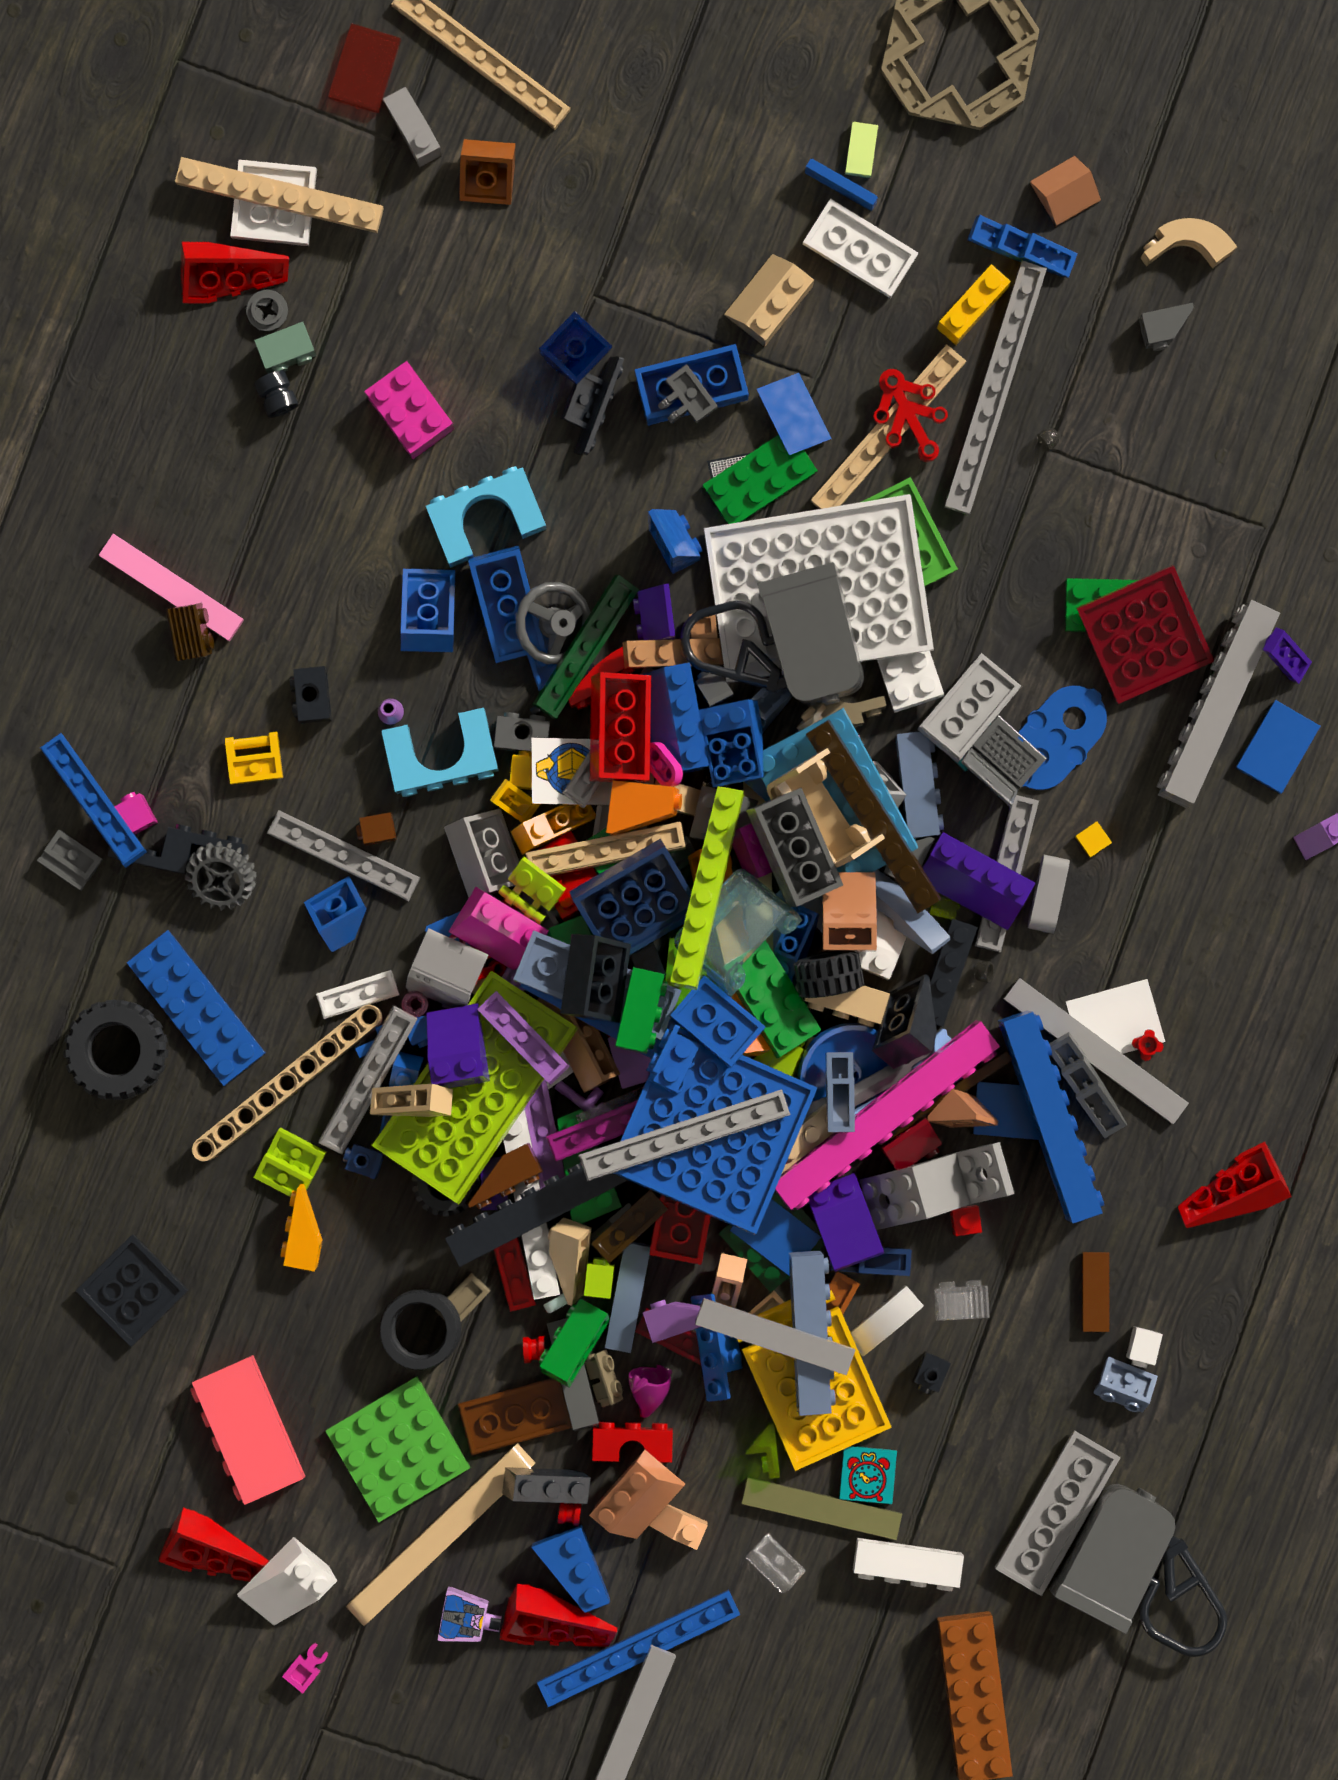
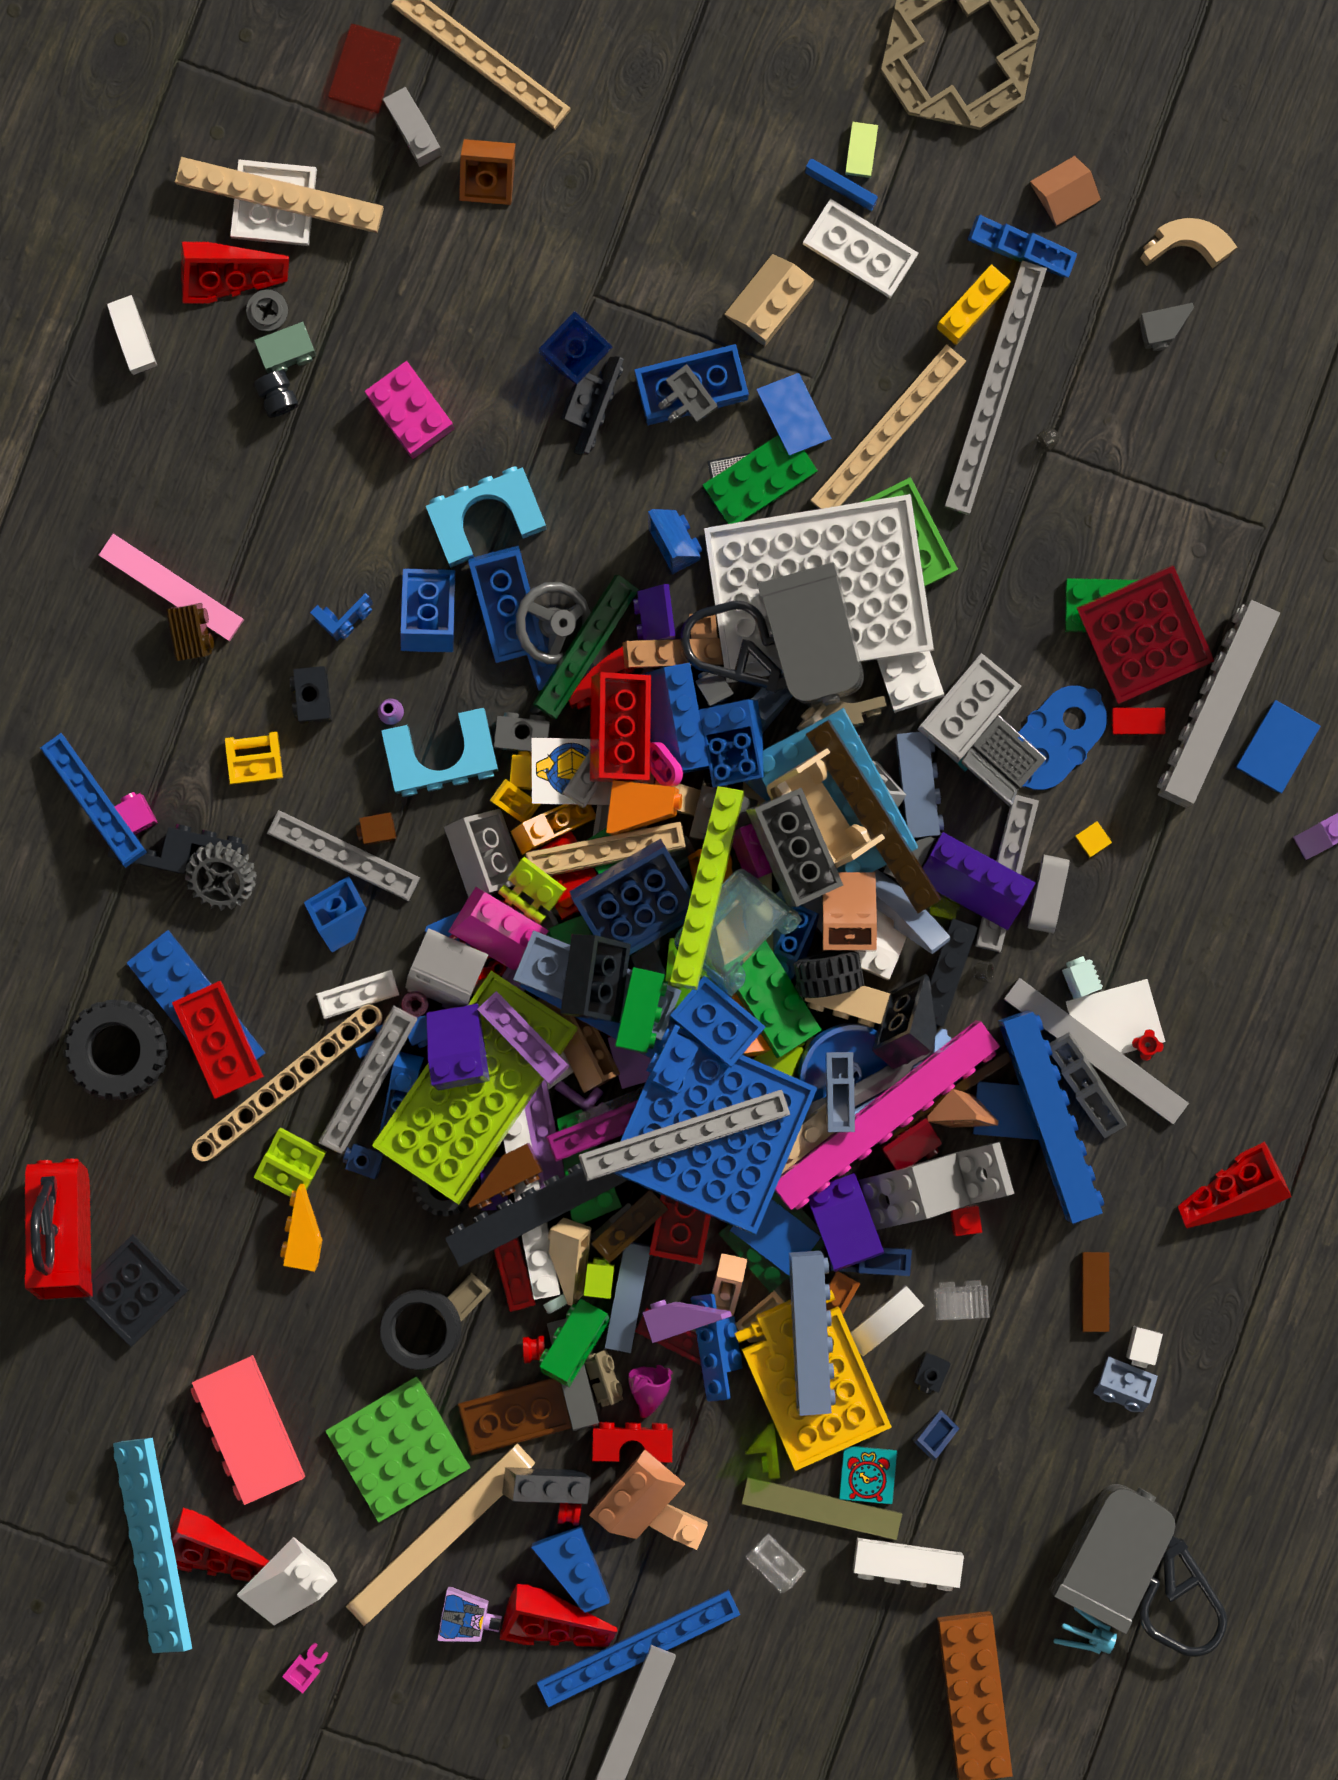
(58, 1229): none -> red piece
(70, 860): dark grey plate -> none
(132, 335): none -> white slope
(152, 1546): none -> medium azure plate
(217, 1039): none -> red plate
(344, 626): none -> blue bracket
(412, 1100): tan slope -> none
(774, 1336): light grey tile -> none
(908, 411): red plant -> none
(936, 1434): none -> dark blue slope
(1057, 1512): light grey plate -> none
(1081, 977): none -> light aqua brick
(1102, 1639): none -> medium azure plant
(1138, 721): none -> red tile
(1287, 655): dark purple plate -> none

